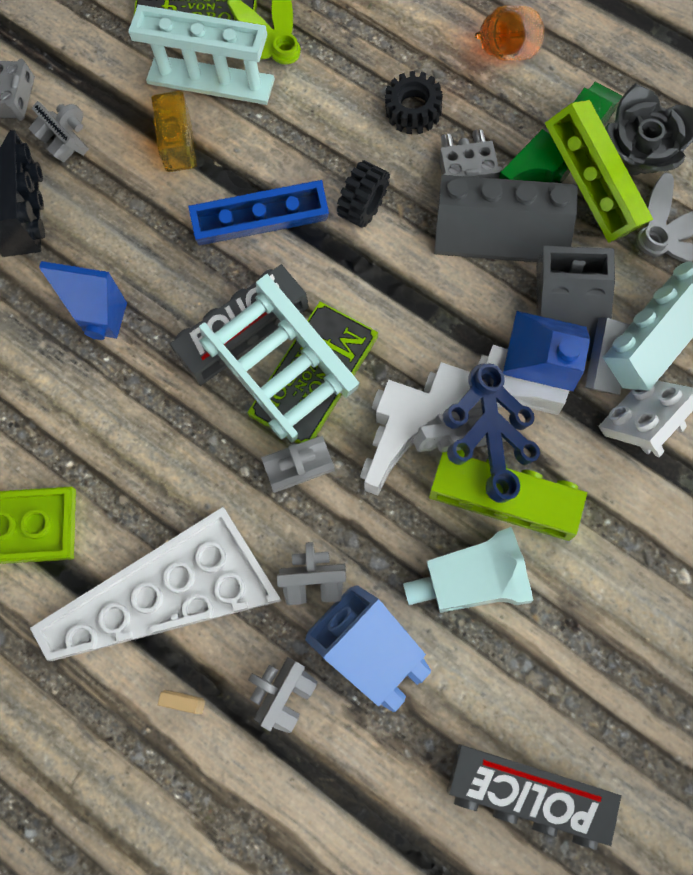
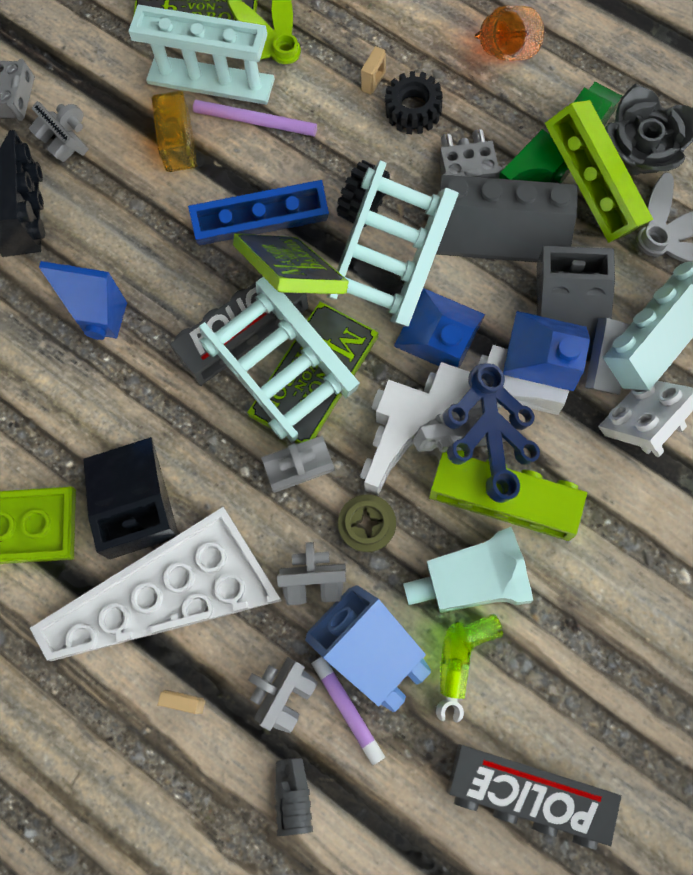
(127, 500): none -> black slope
(255, 118): none -> lavender bar
(290, 264): none -> tile
(292, 798): none -> dark grey hinge
(348, 711): none -> lavender bar
(373, 70): none -> tan tile
(378, 511): none -> olive gear
(425, 240): none -> light aqua fence
(440, 330): none -> blue slope
(455, 660): none -> clear neon green arm

